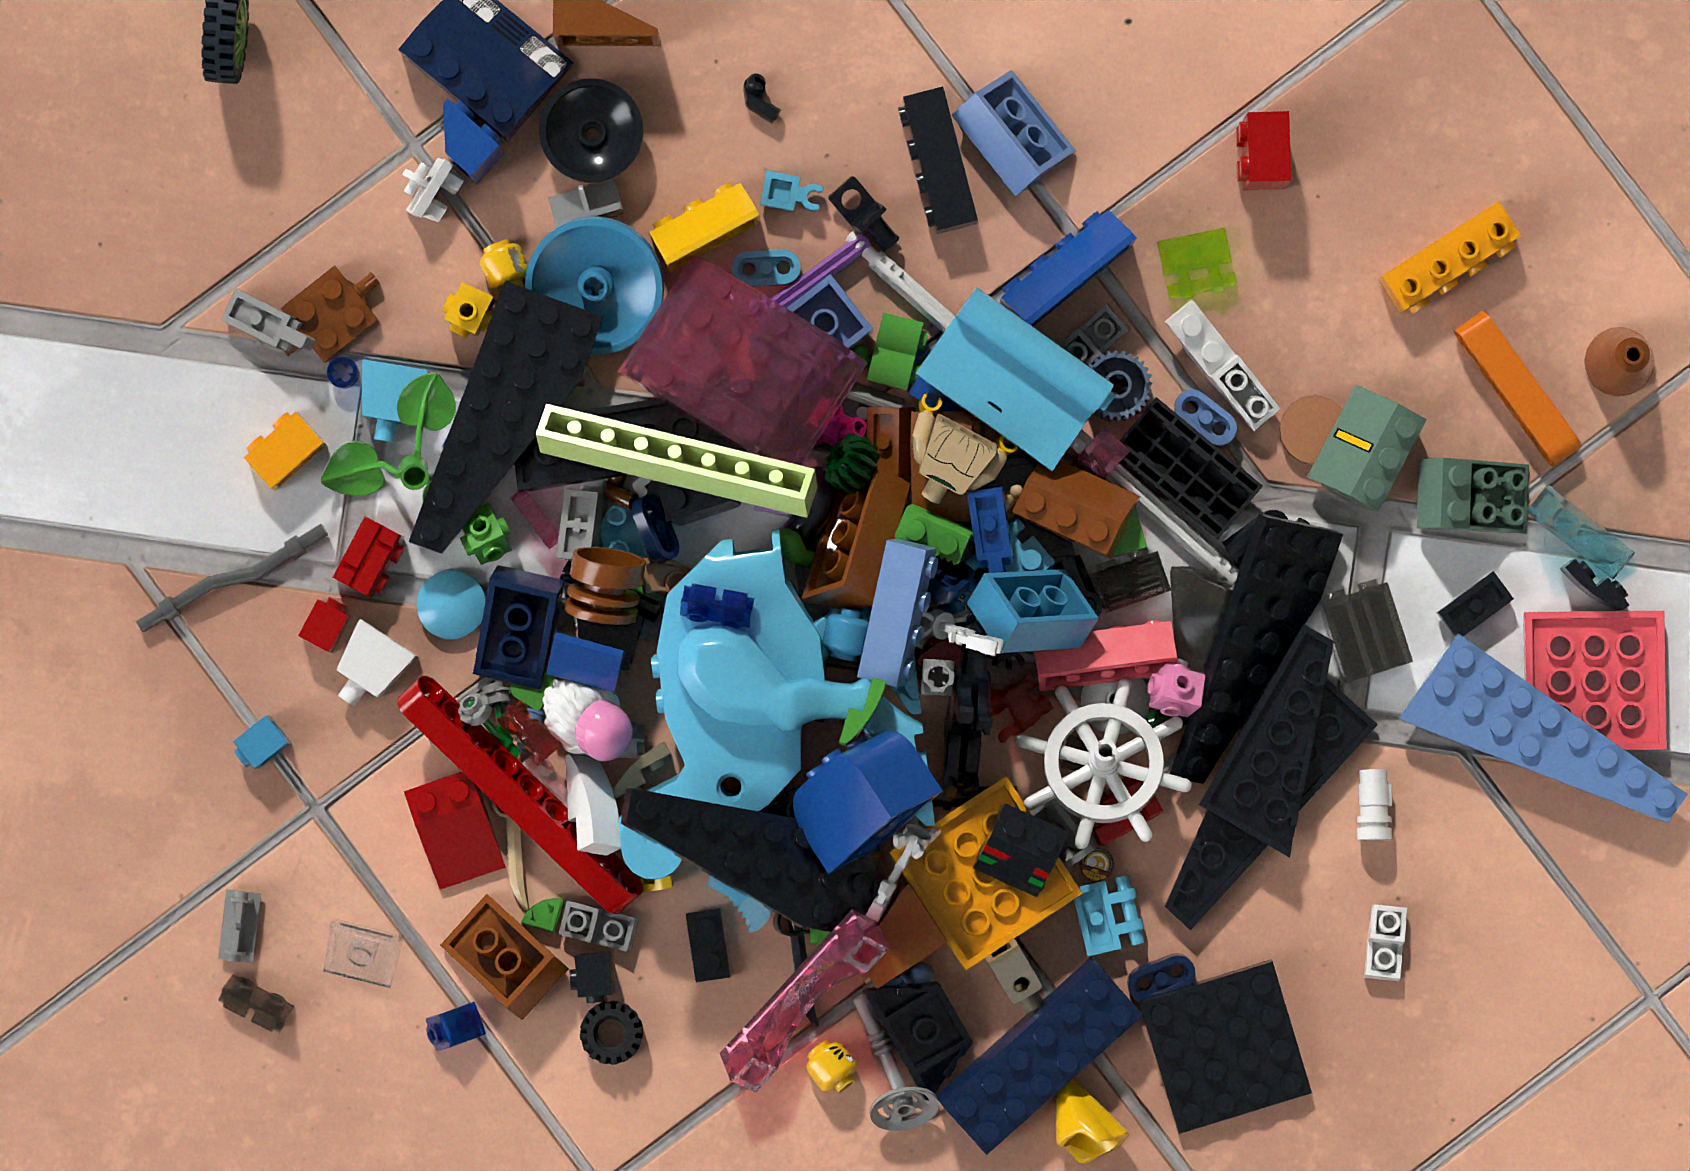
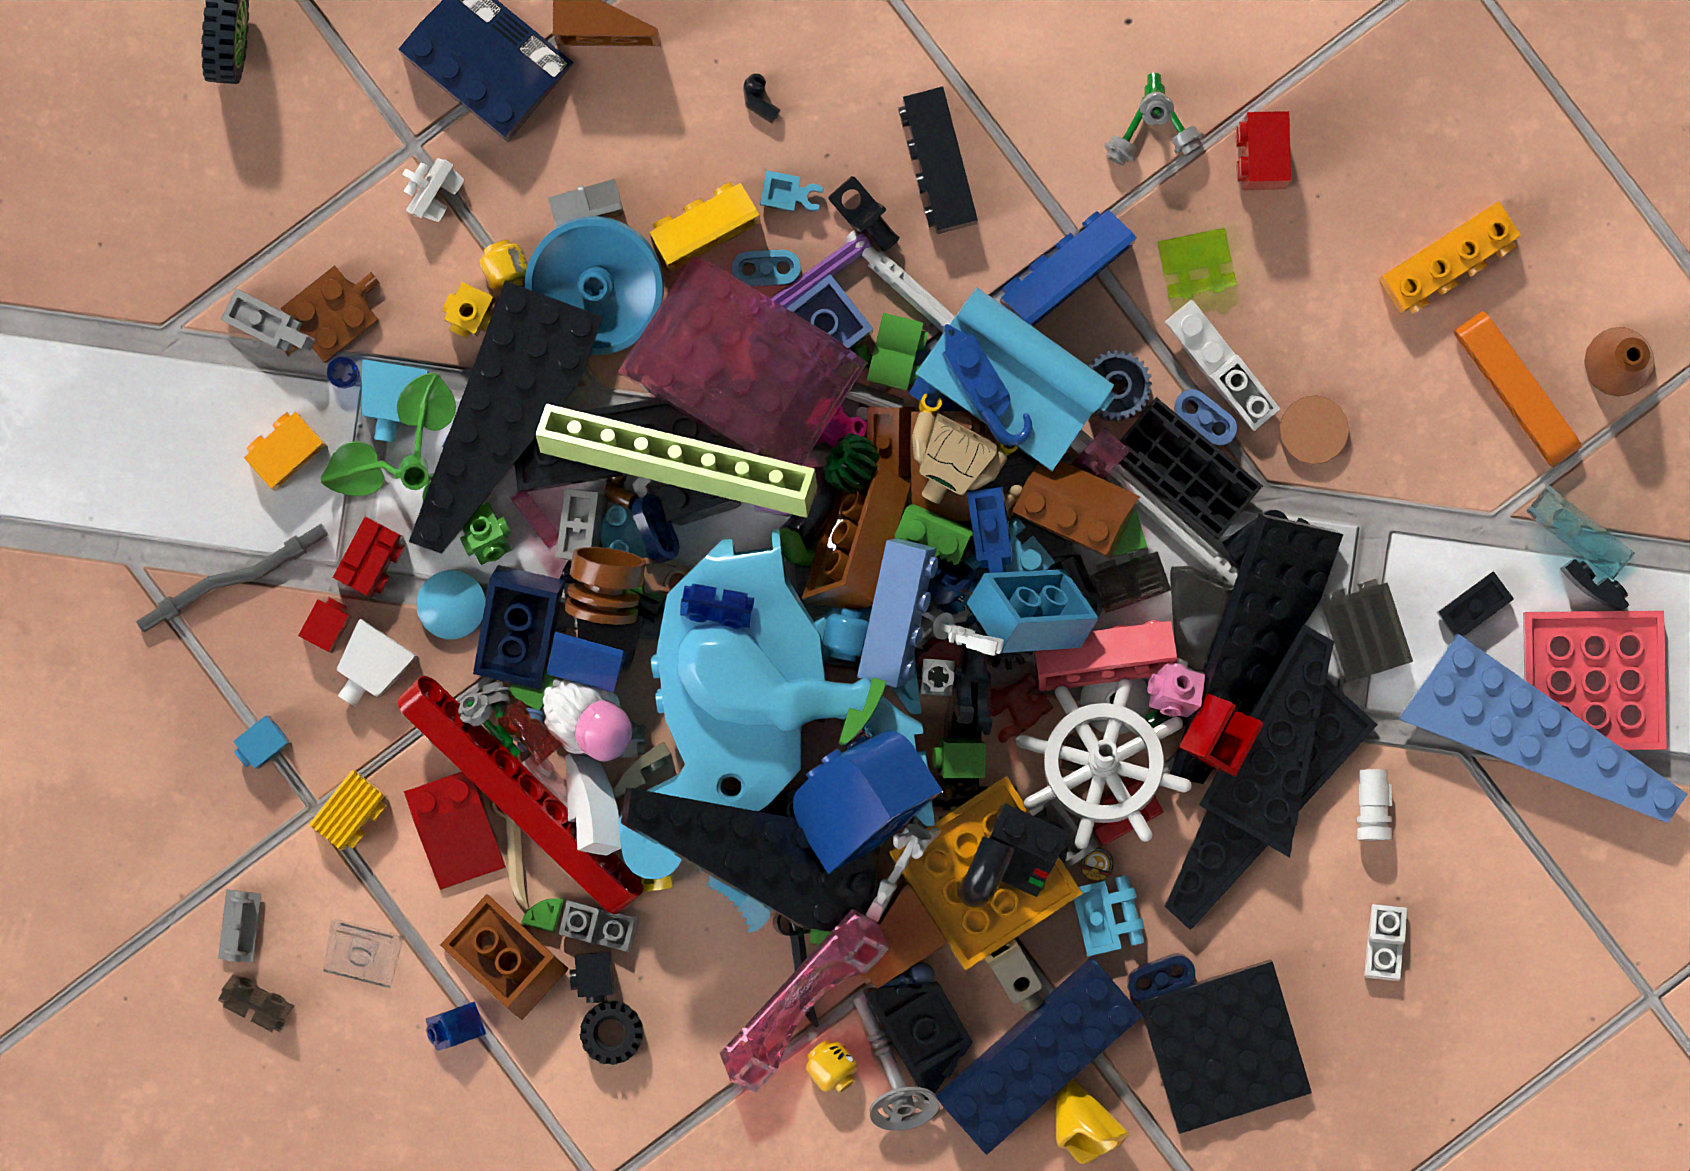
(349, 811): none -> yellow brick
(466, 144): blue slope -> none
(587, 106): black dish -> none
(707, 945): black plate -> none
(960, 757): none -> bright green brick
(982, 384): none -> blue plate
(984, 873): none -> black cylinder
(1013, 132): medium blue slope -> none
(1096, 335): light grey slope -> none
(1154, 109): none -> light grey plant
(1207, 729): none -> red piece
(1366, 448): sand green slope -> none
(1472, 495): sand green slope -> none

